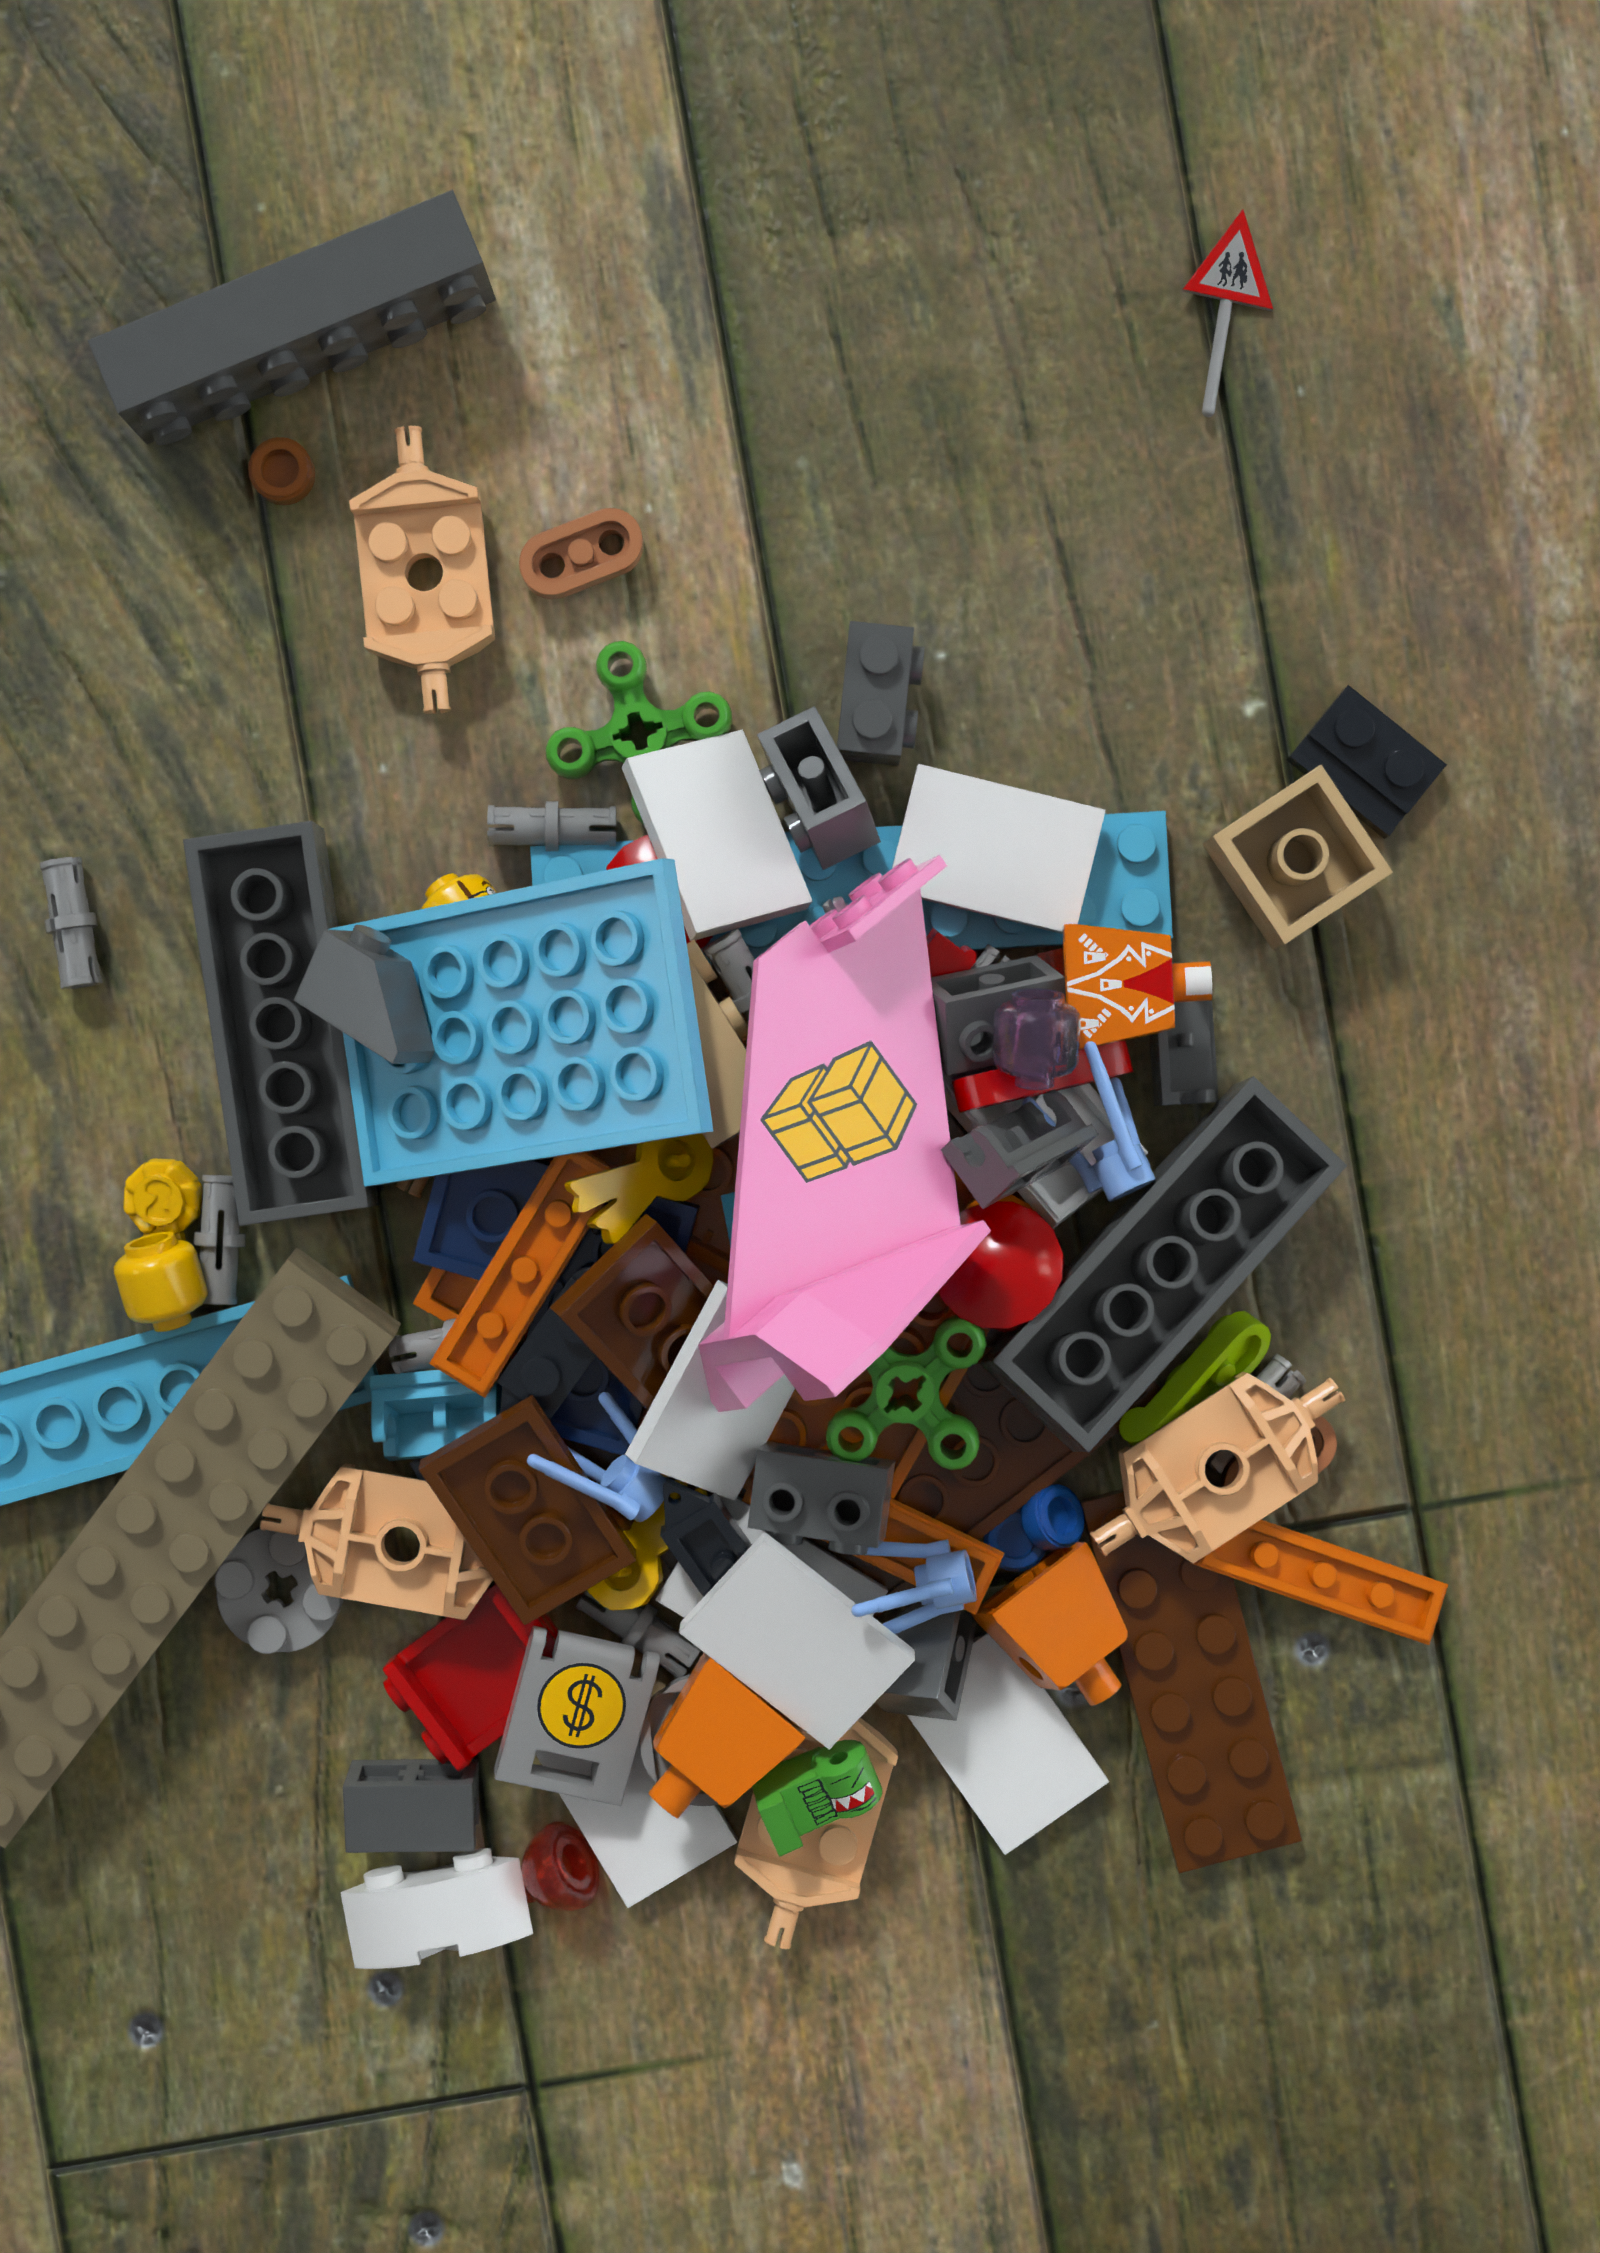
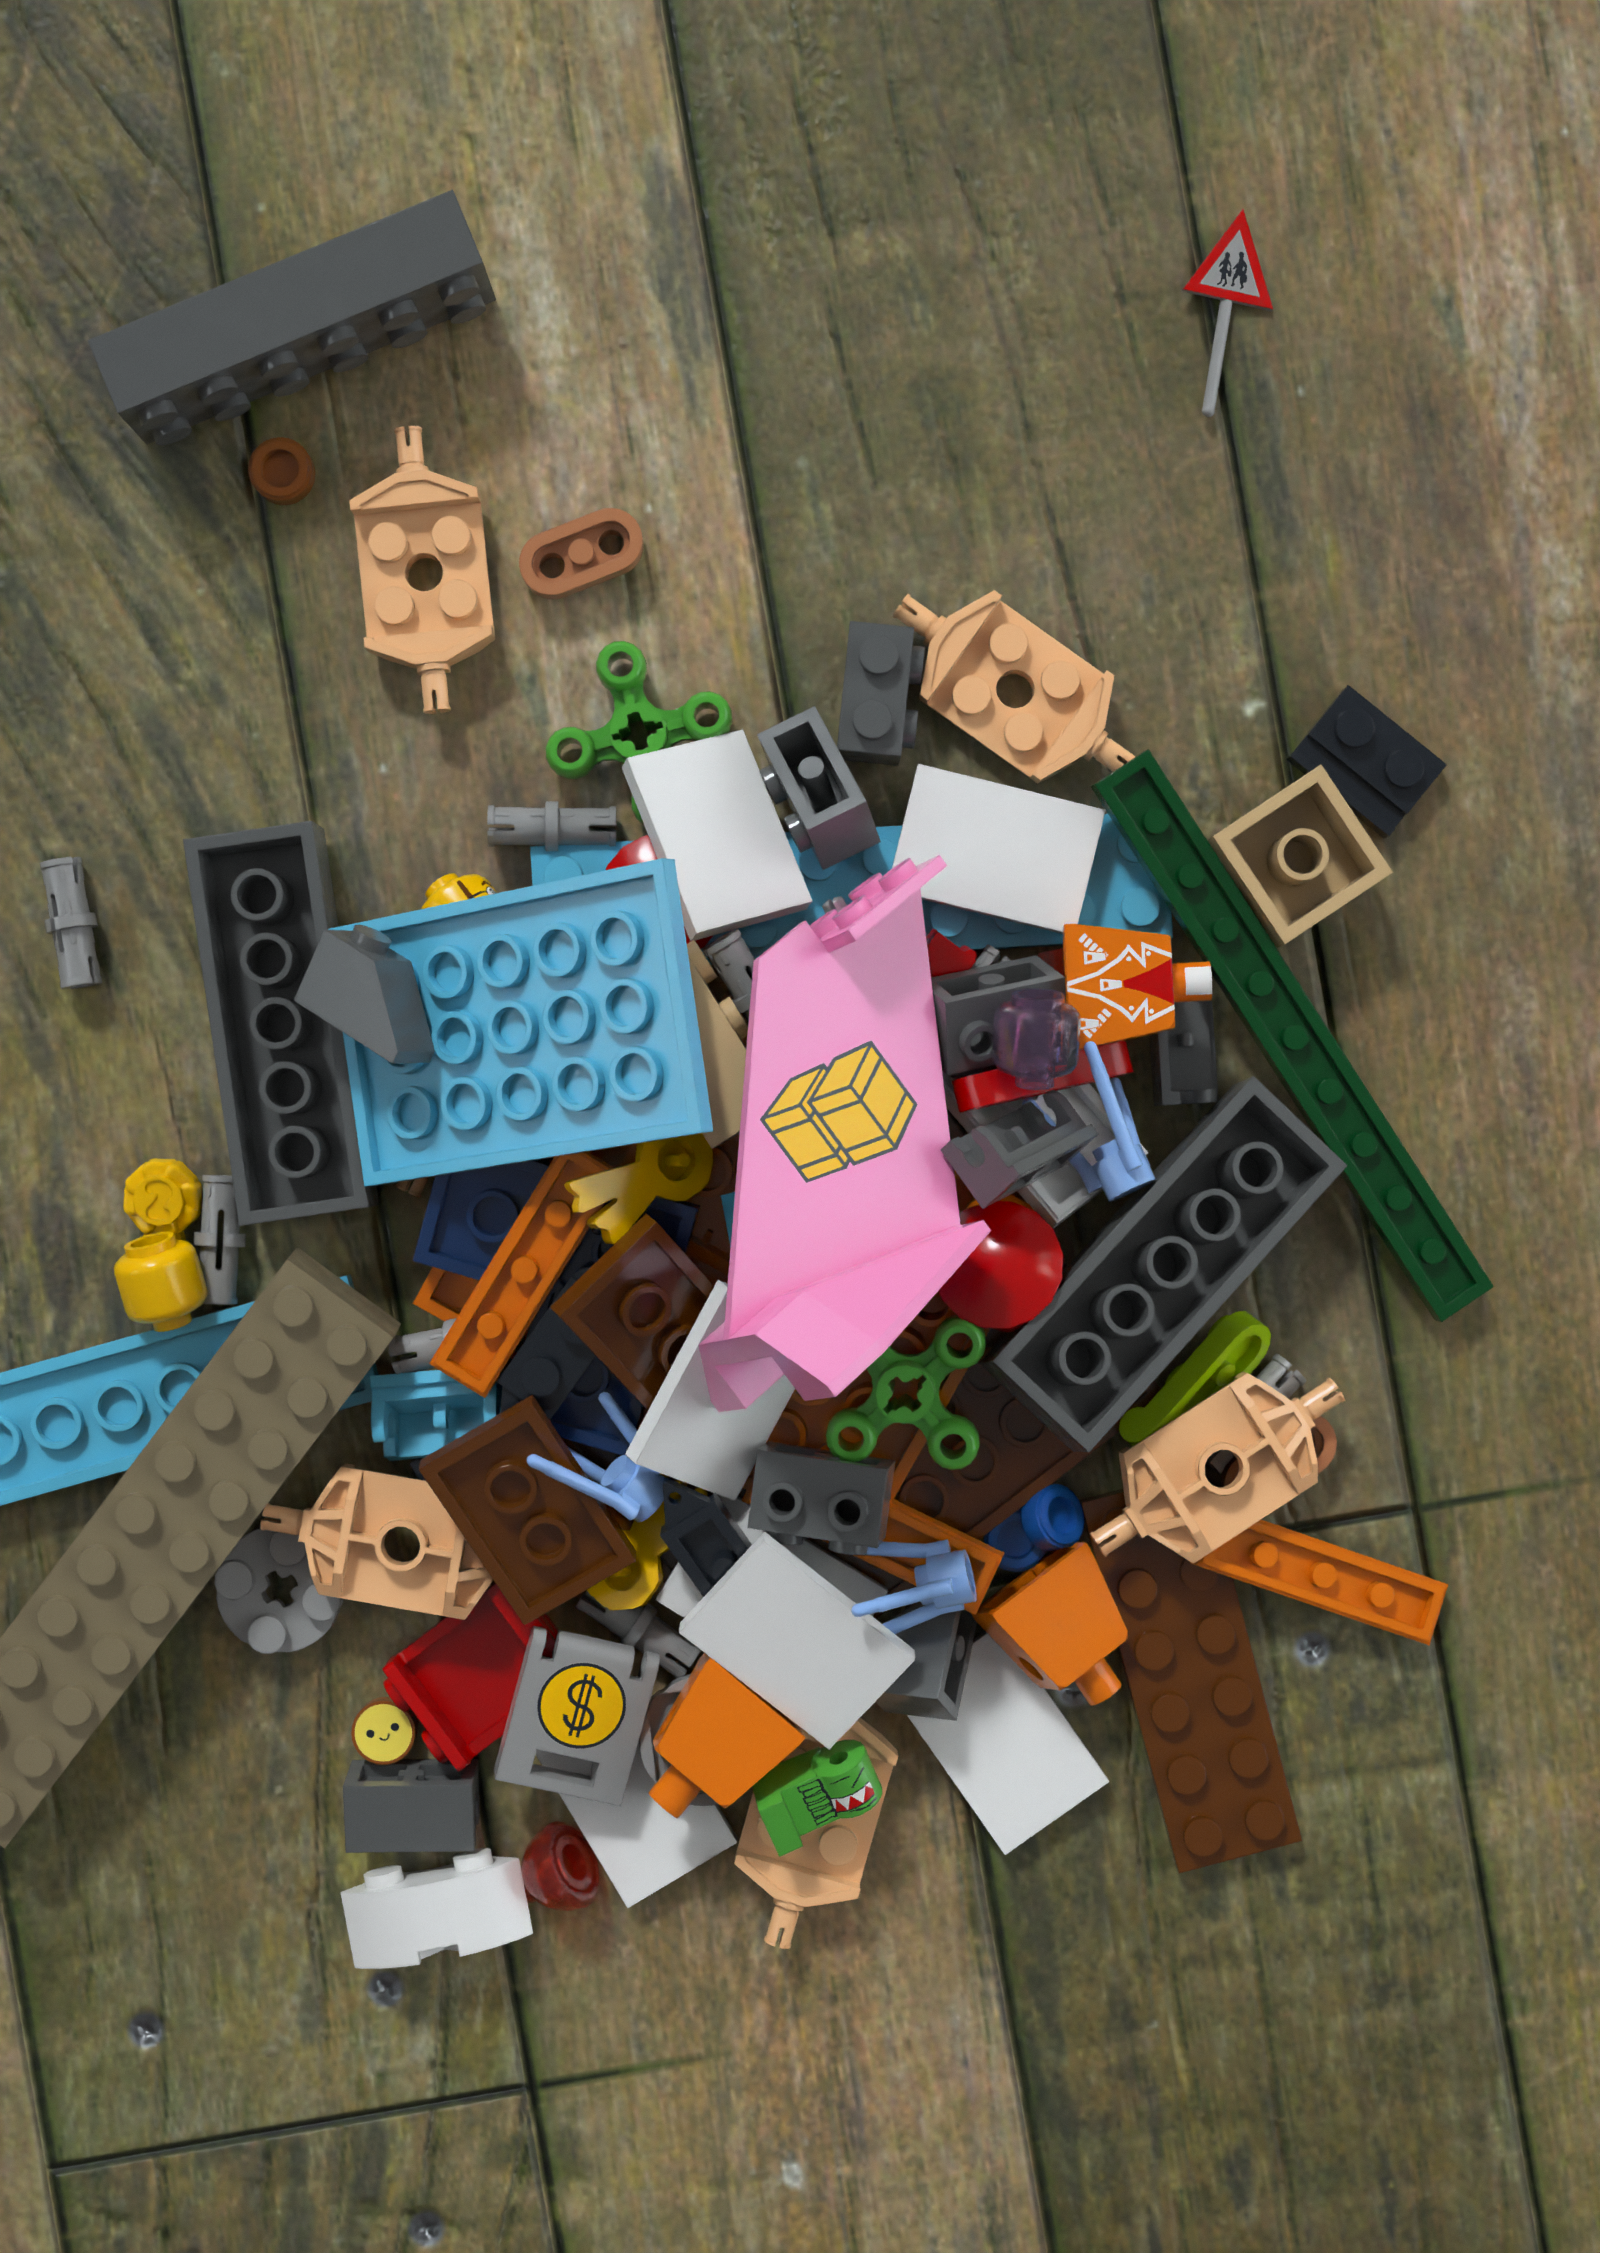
(384, 1731): none -> light yellow tile
(991, 641): none -> light nougat plate
(1291, 1035): none -> dark green plate

